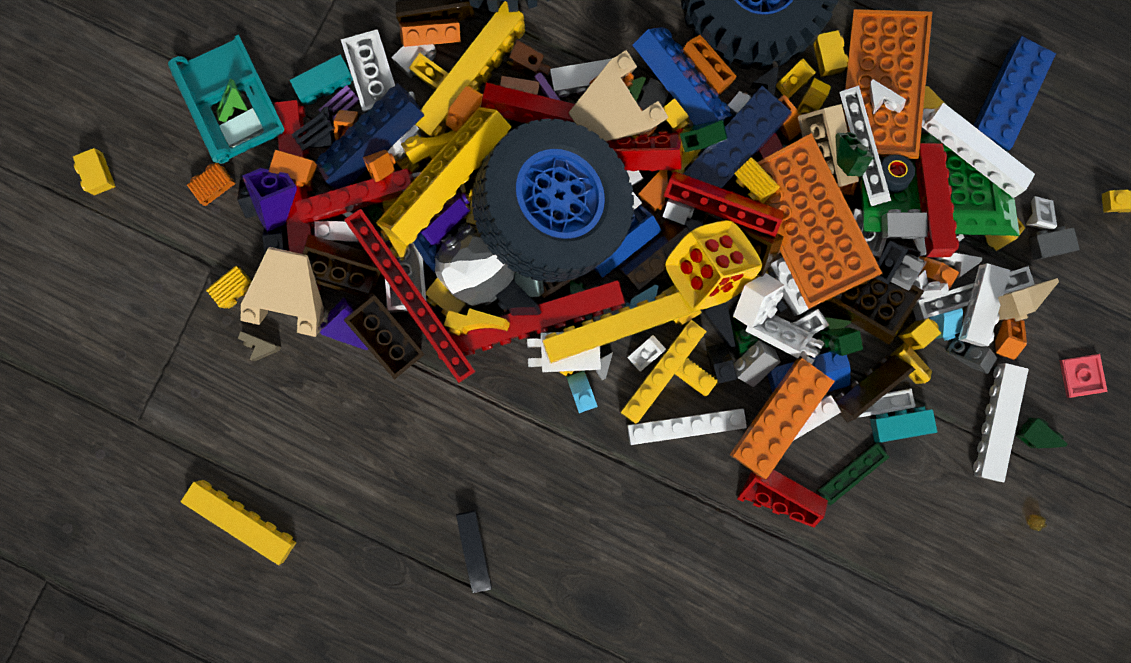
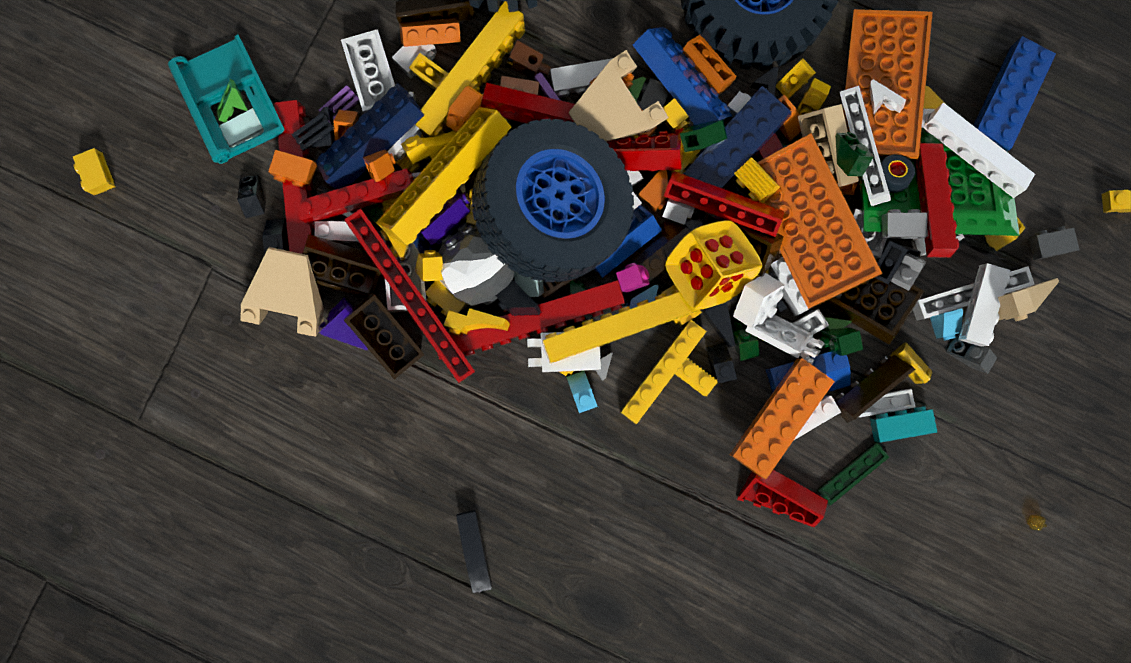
(210, 183): orange brick -> none
(229, 287): yellow brick -> none
(238, 522): yellow brick -> none
(262, 347): dark tan slope -> none
(271, 196): dark purple slope -> none
(322, 80): teal brick -> none
(429, 266): none -> yellow slope
(633, 277): none -> dark pink brick
(646, 353): white slope -> none
(686, 426): white brick -> none
(756, 363): light grey brick -> none
(830, 53): yellow brick -> none
(920, 333): yellow brick -> none
(932, 289): white slope -> none
(939, 271): orange slope -> none
(962, 262): white slope -> none
(1000, 422): white brick -> none
(1011, 338): orange slope -> none
(1038, 435): dark green slope -> none
(1043, 214): white slope -> none
(1083, 375): coral tile -> none

